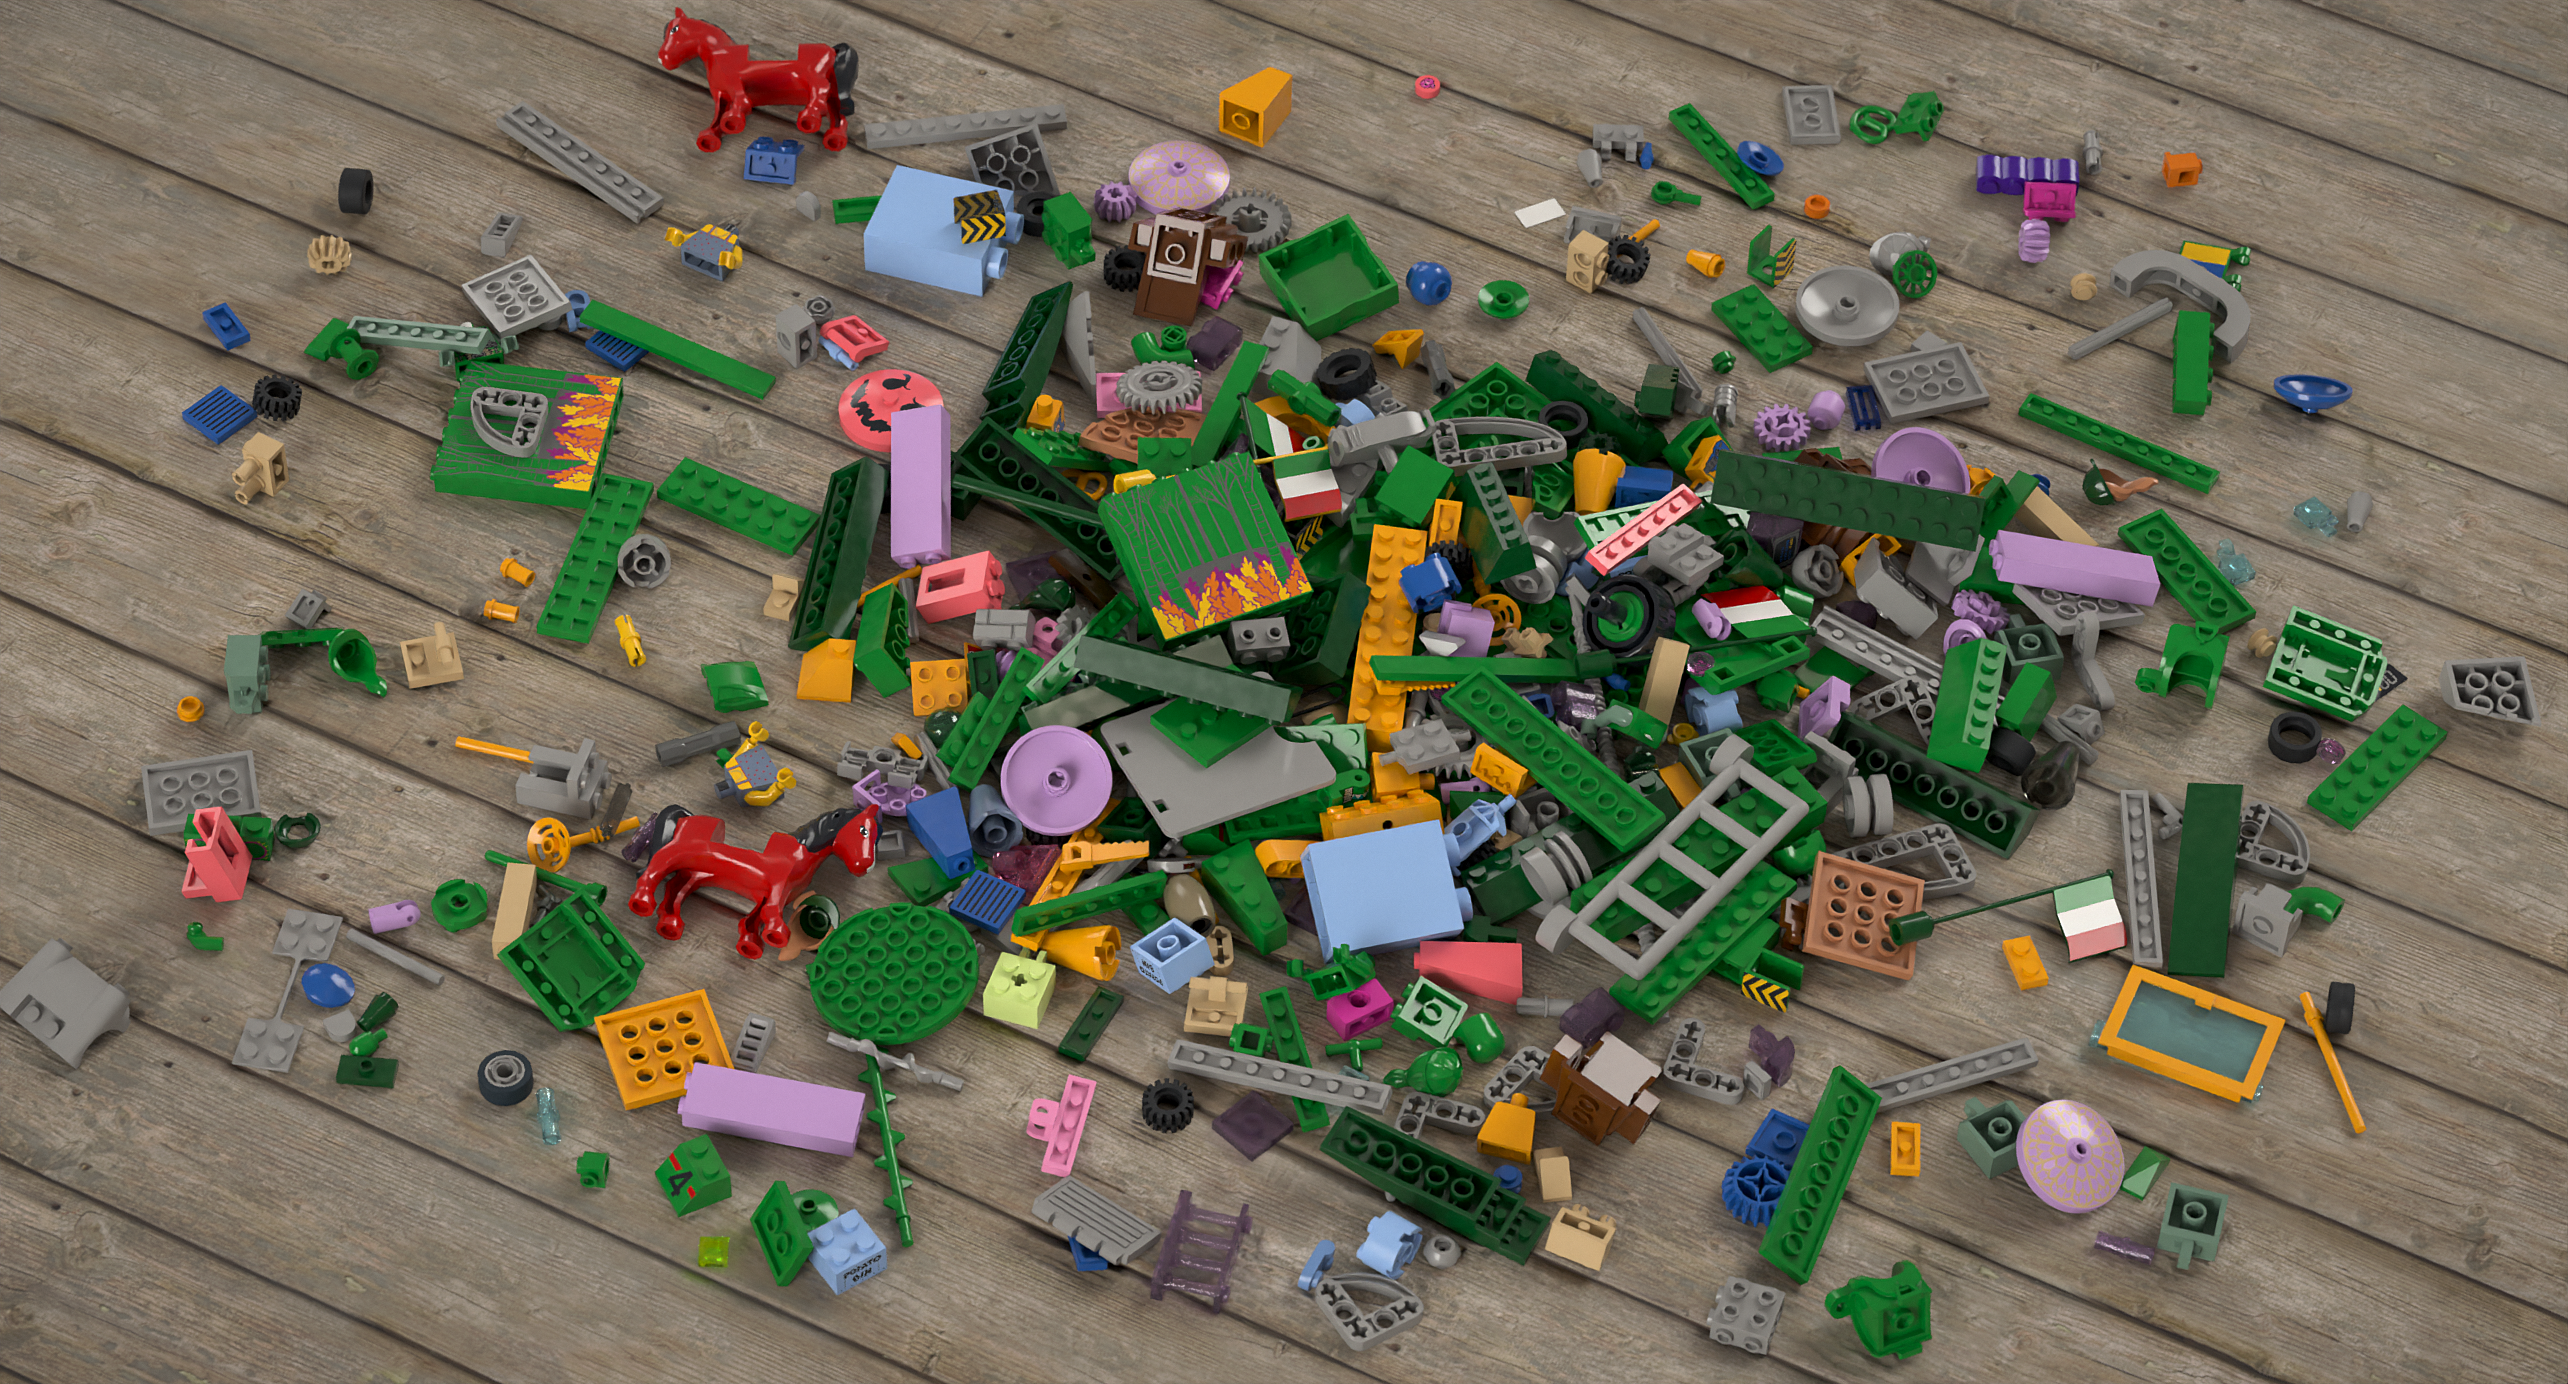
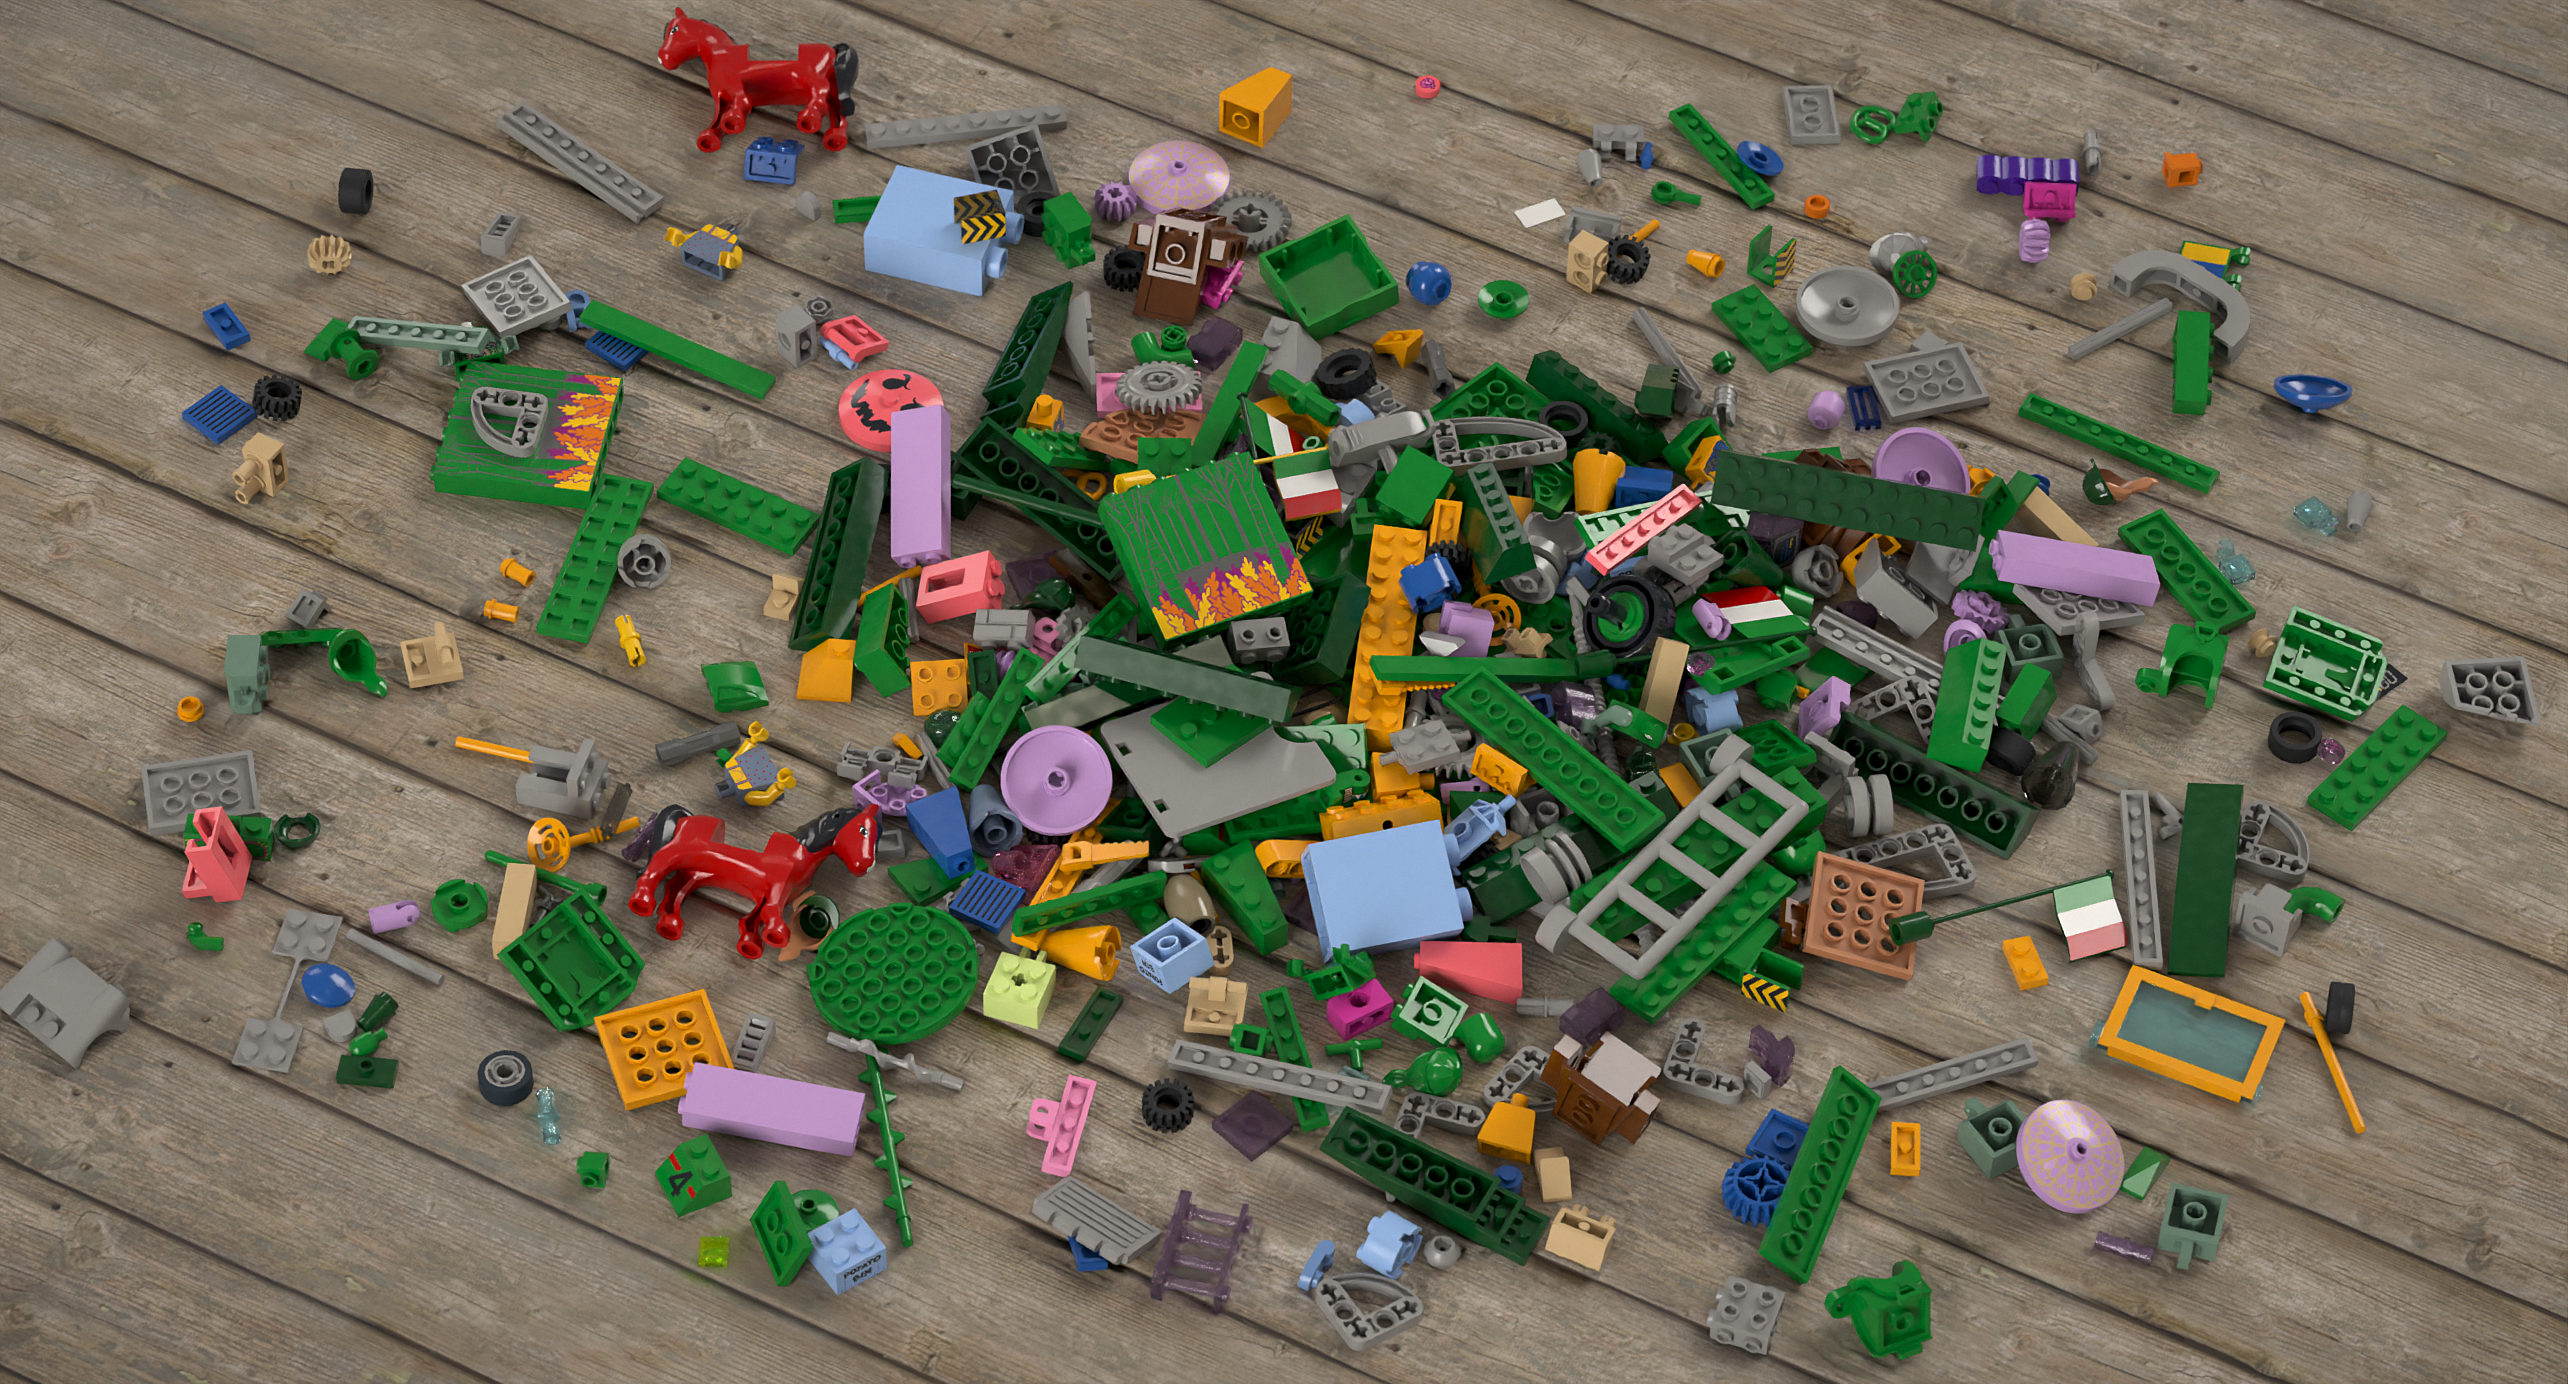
(1781, 428): lavender gear -> none

